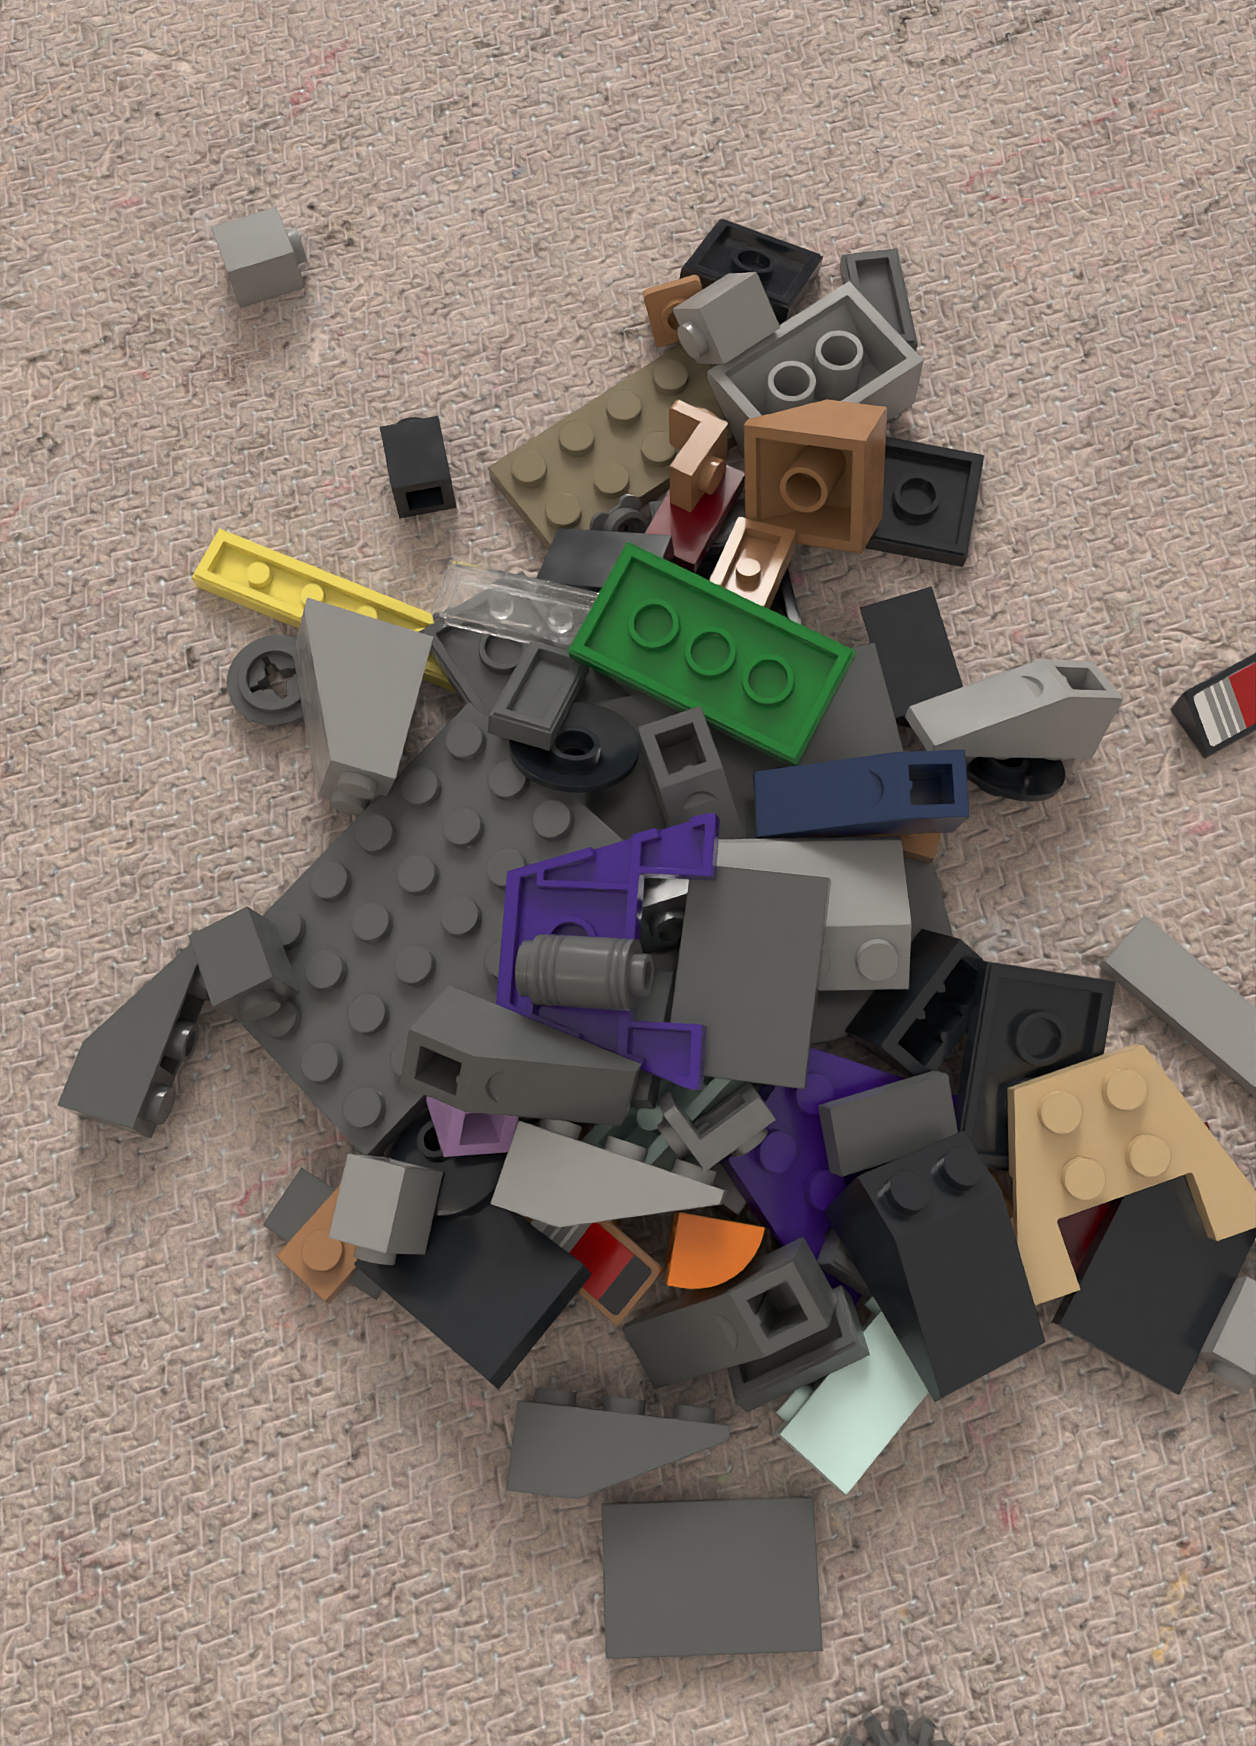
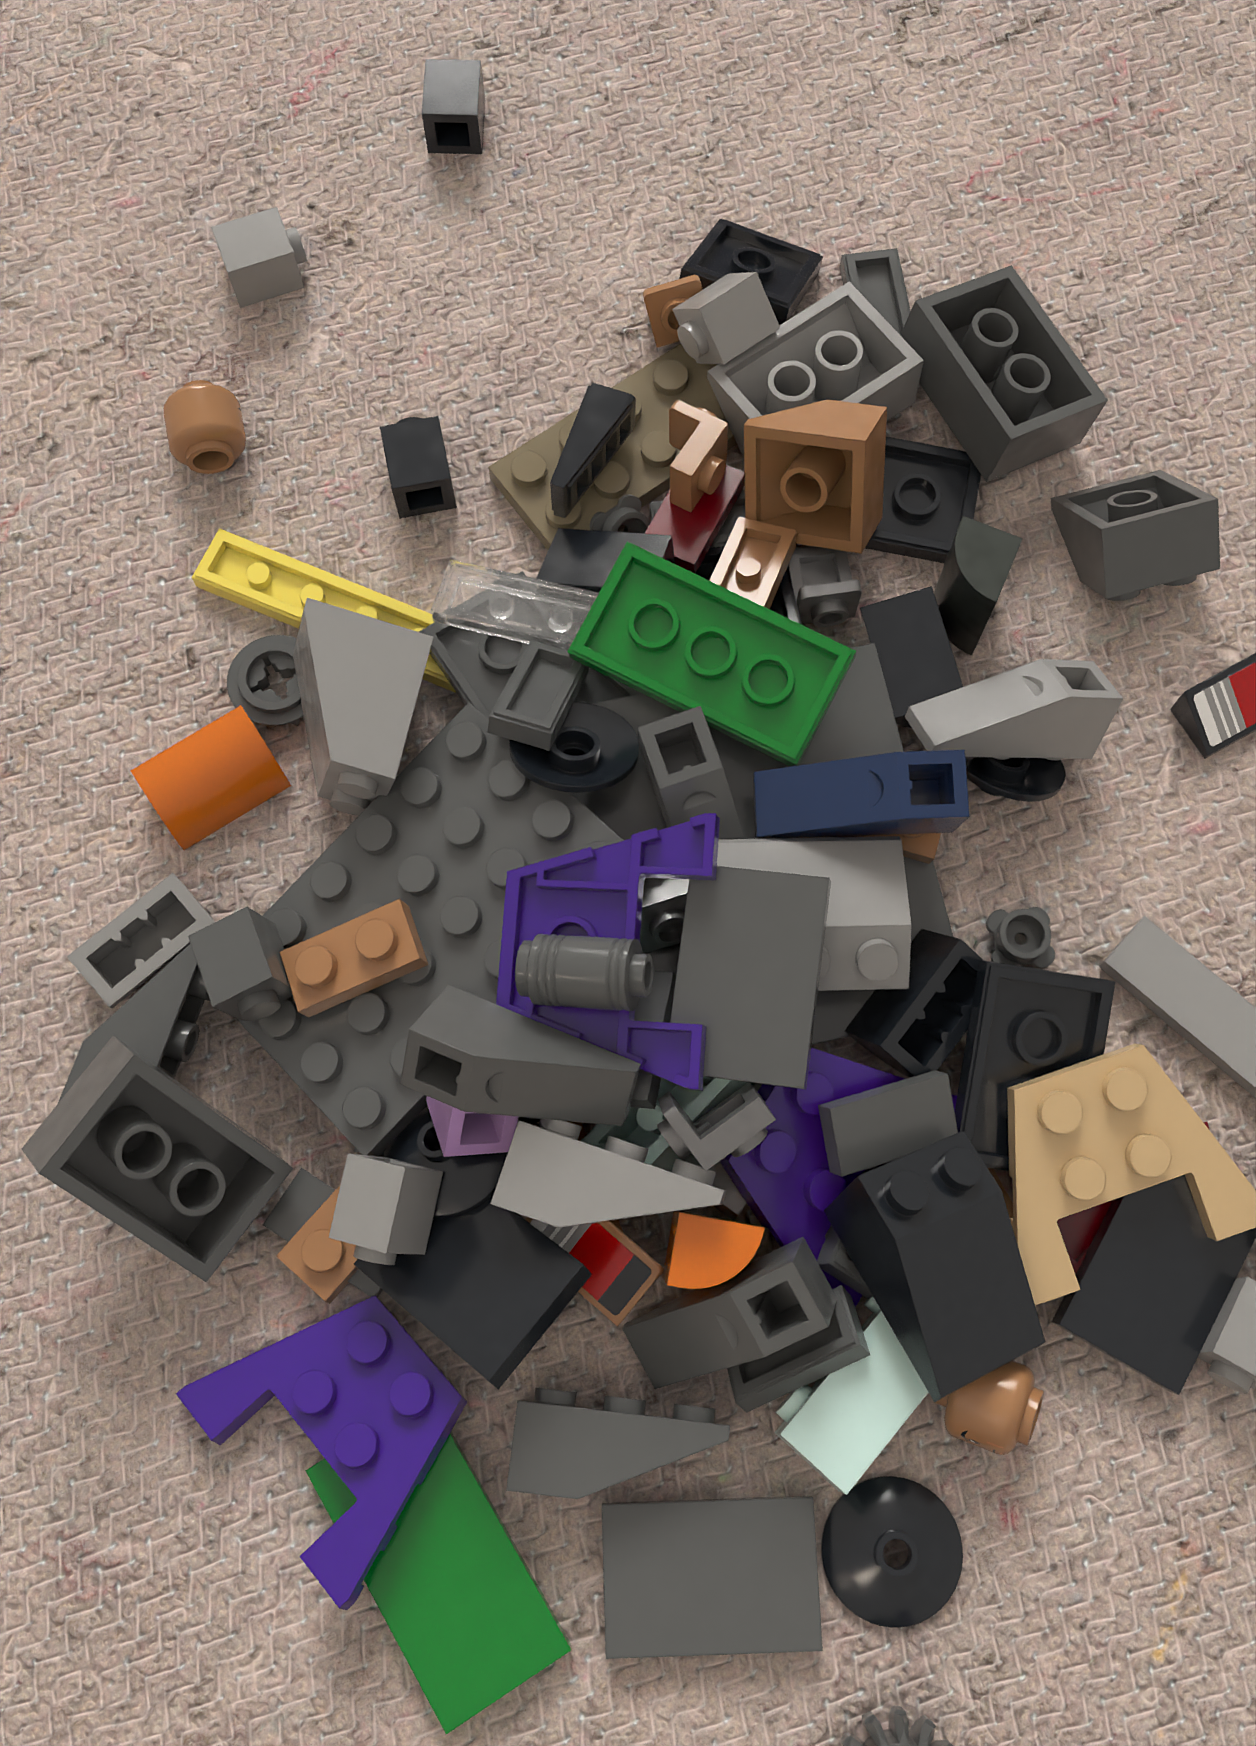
(140, 940): none -> light grey brick
(156, 1159): none -> dark grey brick
(204, 427): none -> medium nougat head
(211, 778): none -> orange brick
(353, 958): none -> medium nougat plate
(367, 1407): none -> dark purple wing
(453, 106): none -> brick
(455, 1590): none -> green tile
(595, 437): none -> black slope
(823, 585): none -> flat silver bracket
(854, 1546): none -> black dish
(973, 580): none -> pearl dark grey brick
(995, 1409): none -> medium nougat head
(1001, 373): none -> dark grey brick
(1032, 924): none -> dark grey plate
(1139, 533): none -> dark grey slope

